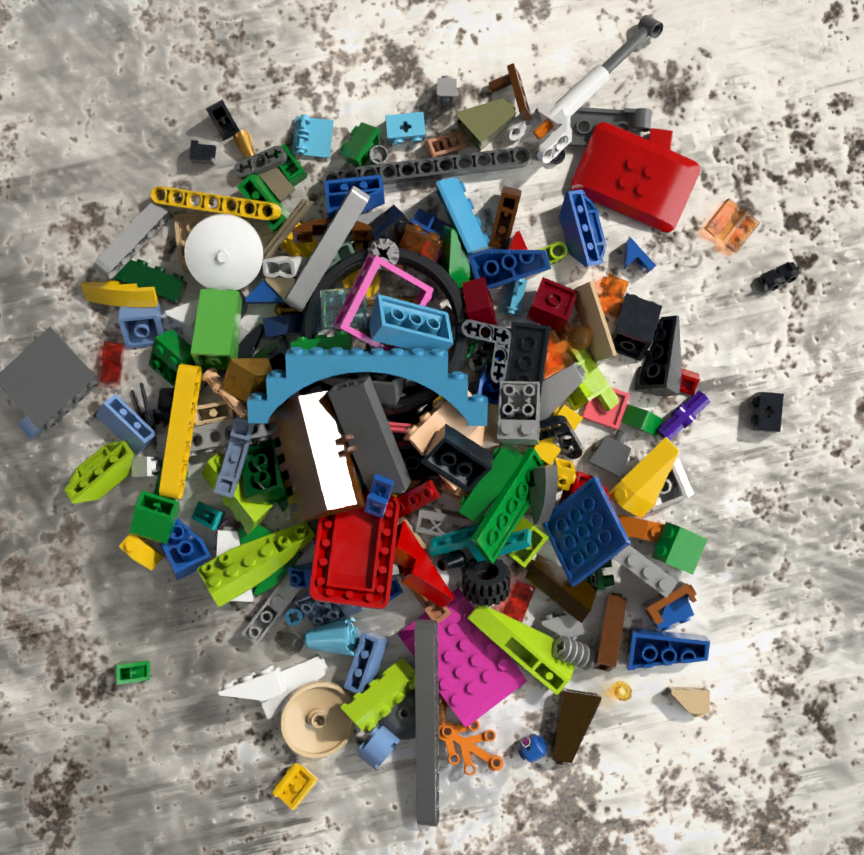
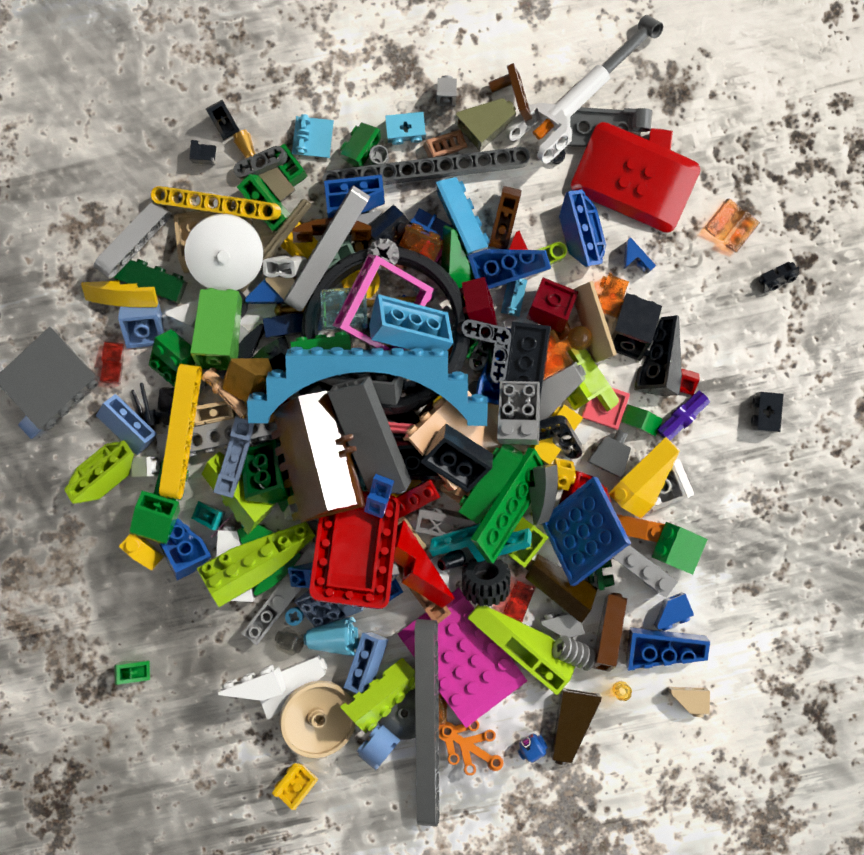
(658, 601): dark orange panel -> none

